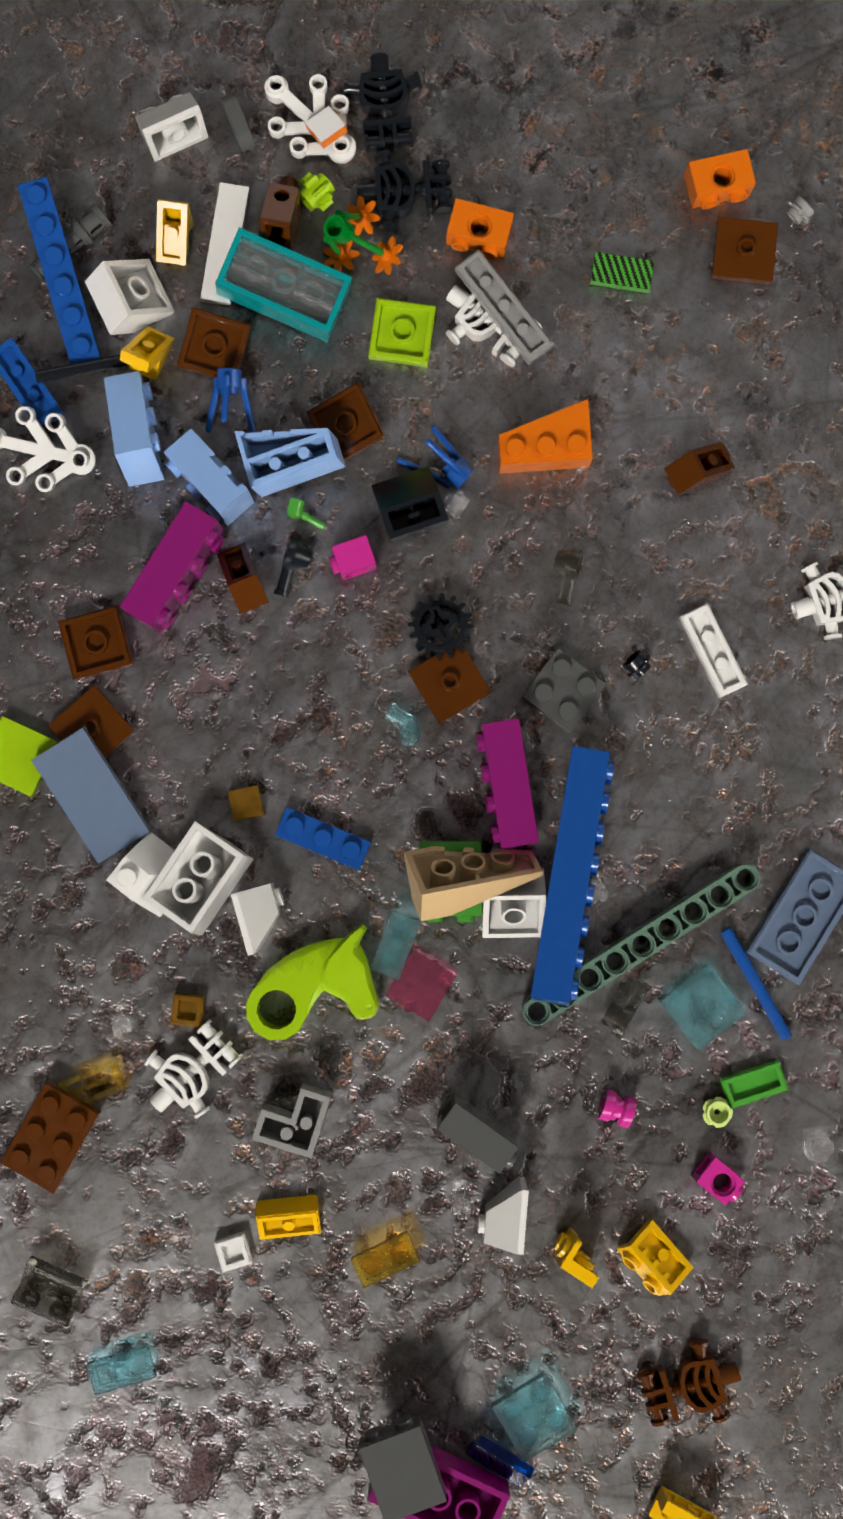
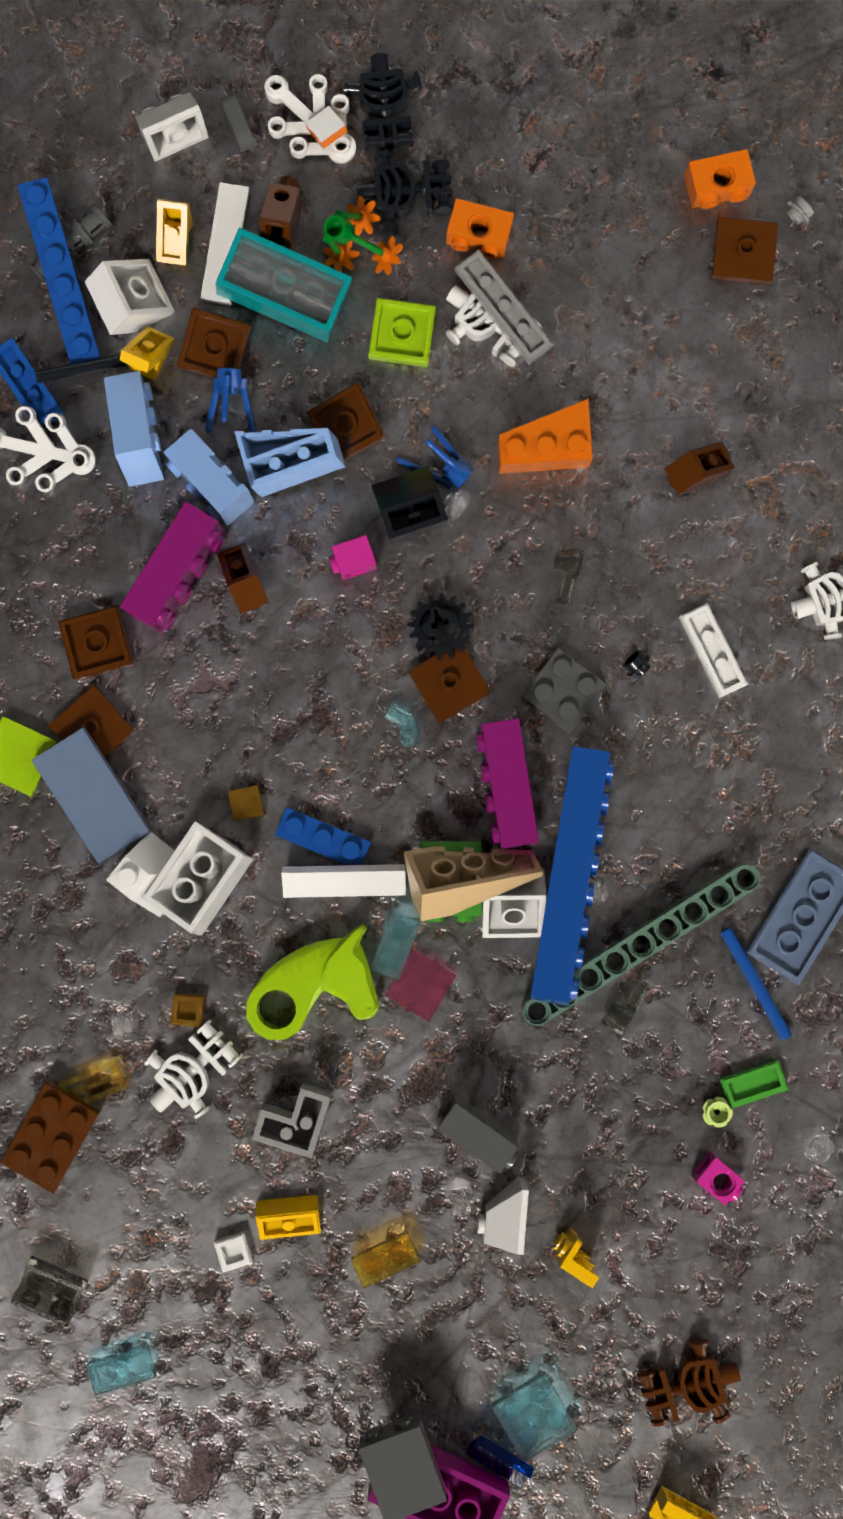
(257, 913): white slope -> none
(295, 510): bright green hand -> none
(296, 558): black bar -> none
(316, 191): lime gear -> none
(343, 880): none -> white tile
(614, 1108): dark pink wheel -> none
(622, 272): tile -> none
(655, 1260): yellow bracket -> none
(702, 1007): clear light blue plate -> none

